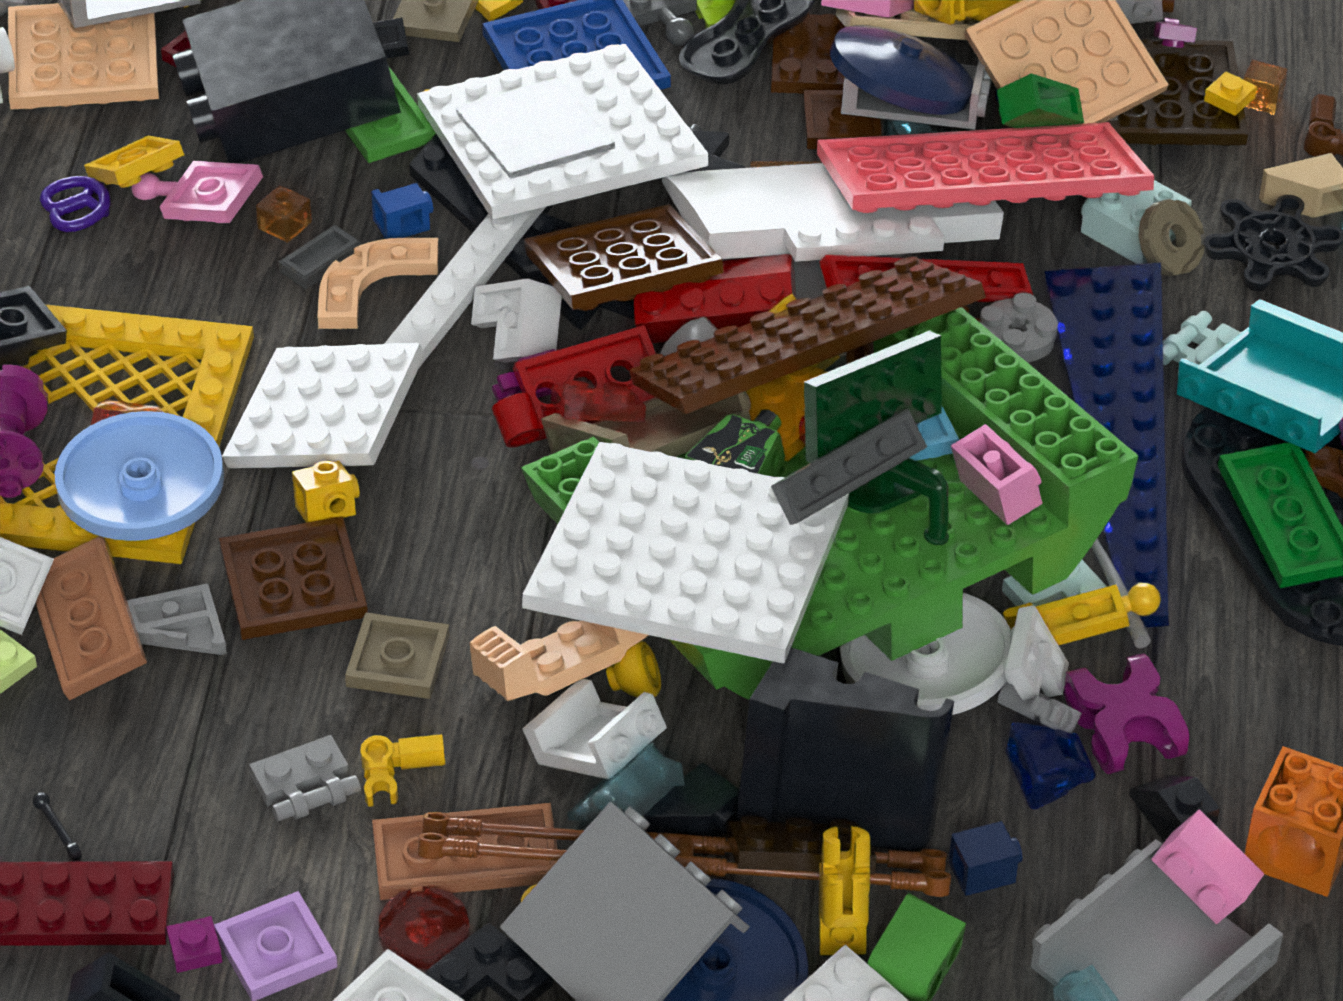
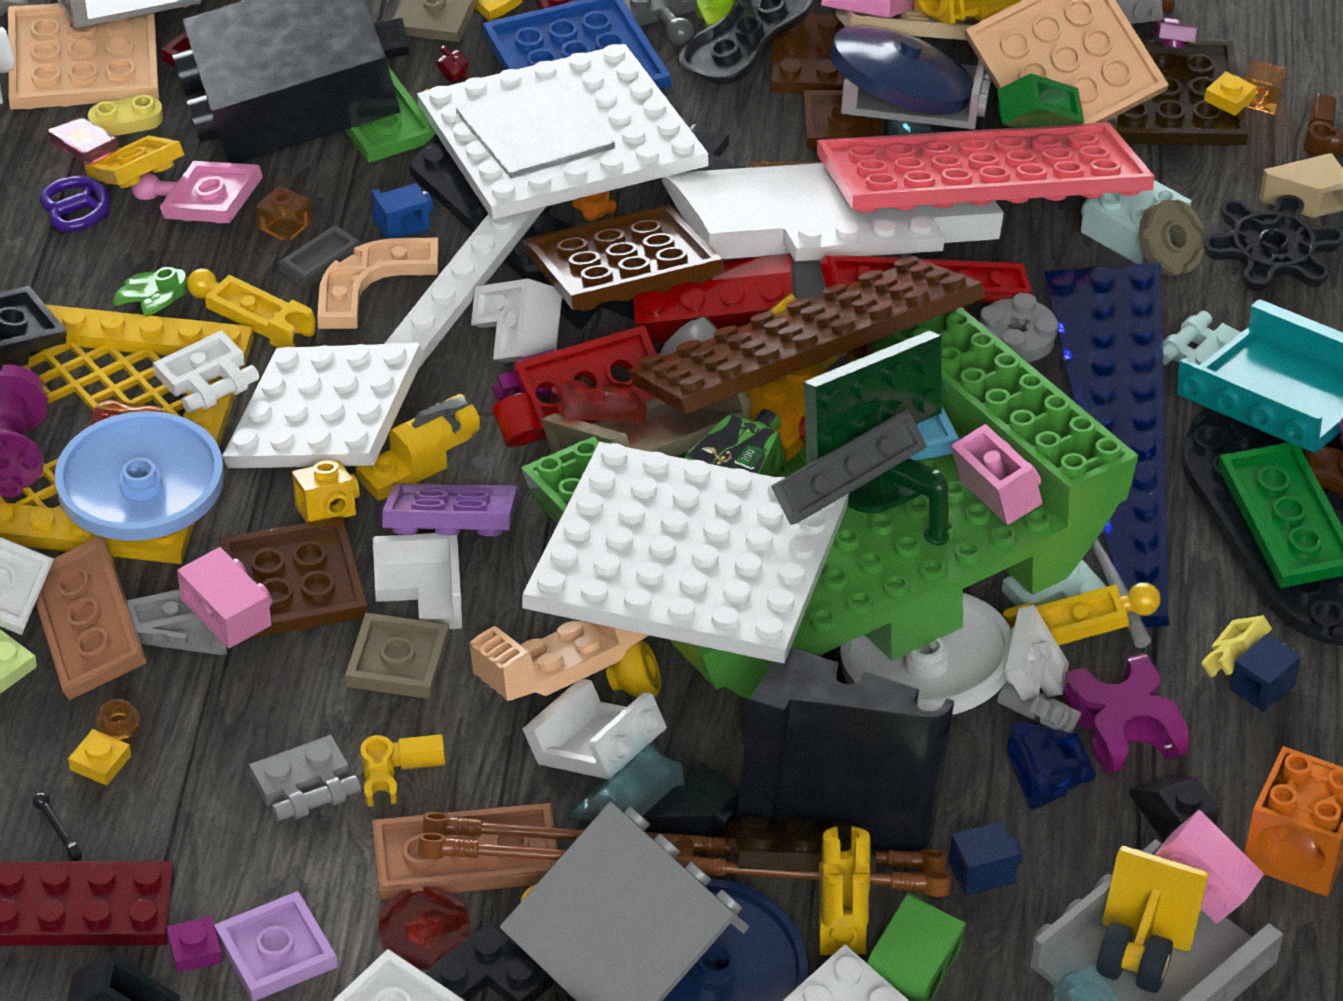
(84, 140): none -> clear pink tile
(99, 757): none -> yellow plate
(118, 719): none -> clear orange plate
(127, 115): none -> light yellow plate
(153, 289): none -> bright green plate
(200, 363): none -> white plate
(225, 597): none -> bright pink brick
(253, 307): none -> yellow plate
(420, 446): none -> yellow plate
(421, 570): none -> white panel
(450, 508): none -> medium lavender plate
(452, 65): none -> dark red plate
(595, 205): none -> orange plate
(1156, 904): none -> yellow plate
(1234, 642): none -> light yellow plate
(1265, 672): none -> dark blue brick

